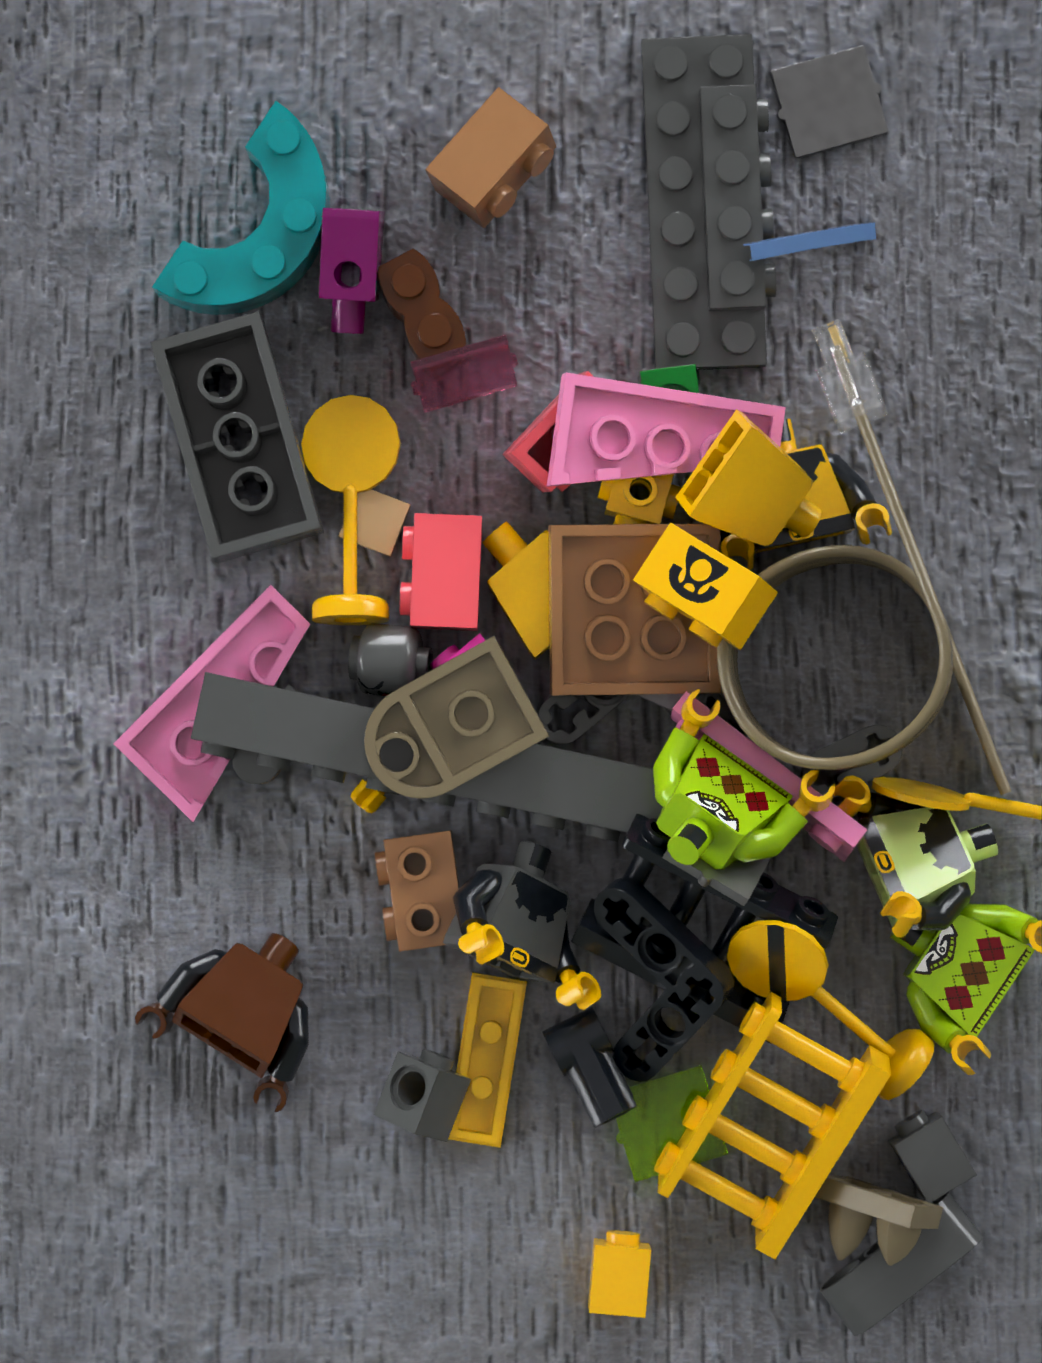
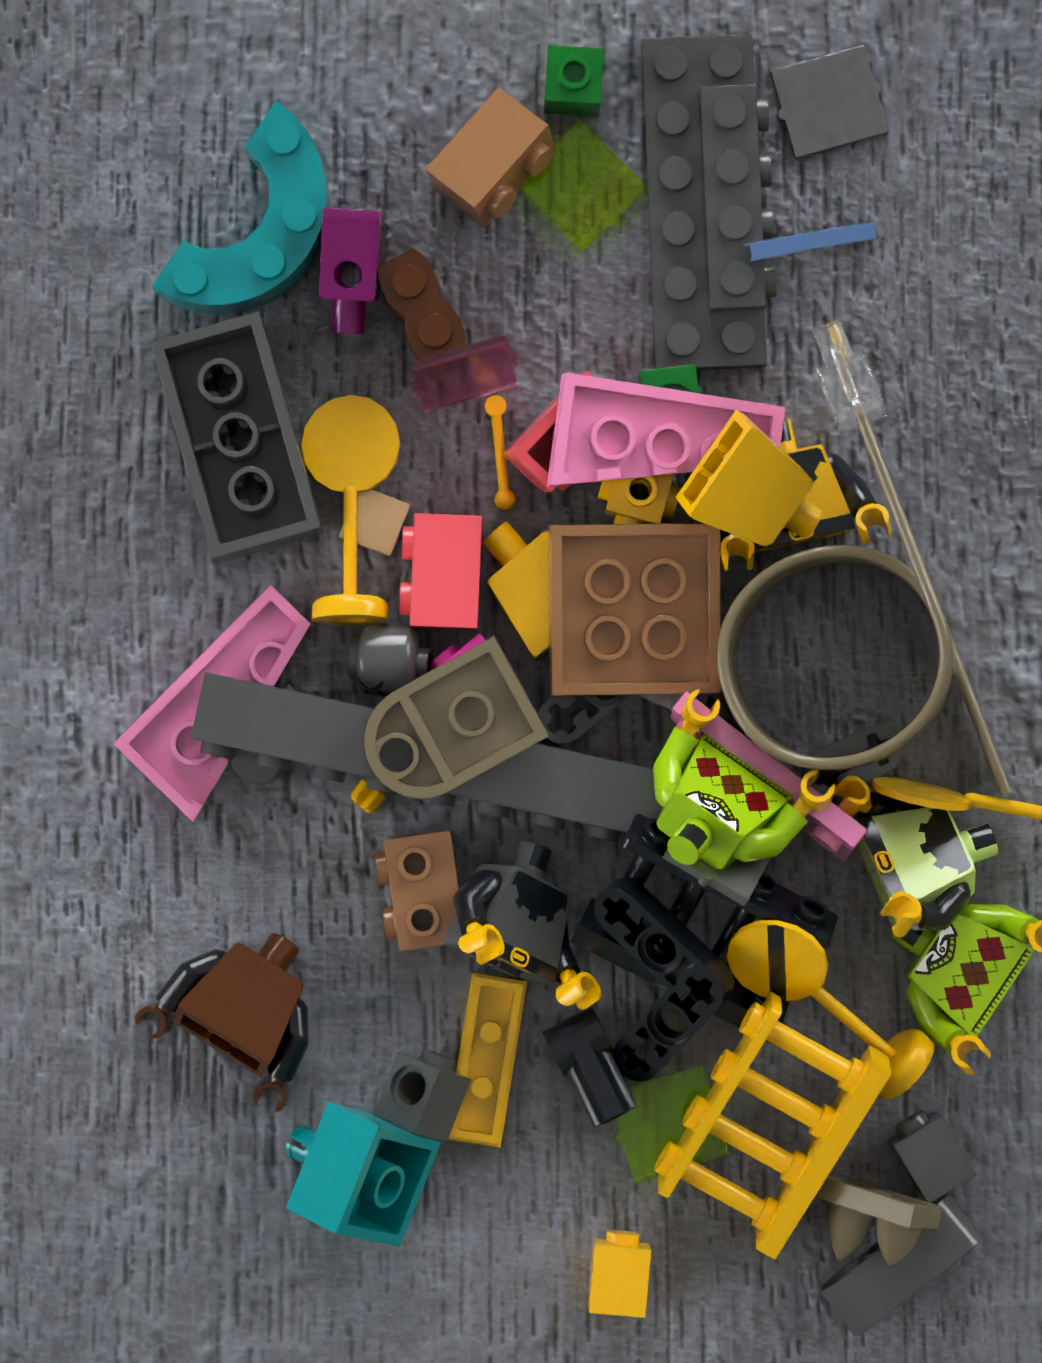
(359, 1174): none -> teal brick
(495, 408): none -> yellow hinge
(573, 80): none -> green brick
(583, 187): none -> clear neon green piece
(705, 587): yellow brick -> none

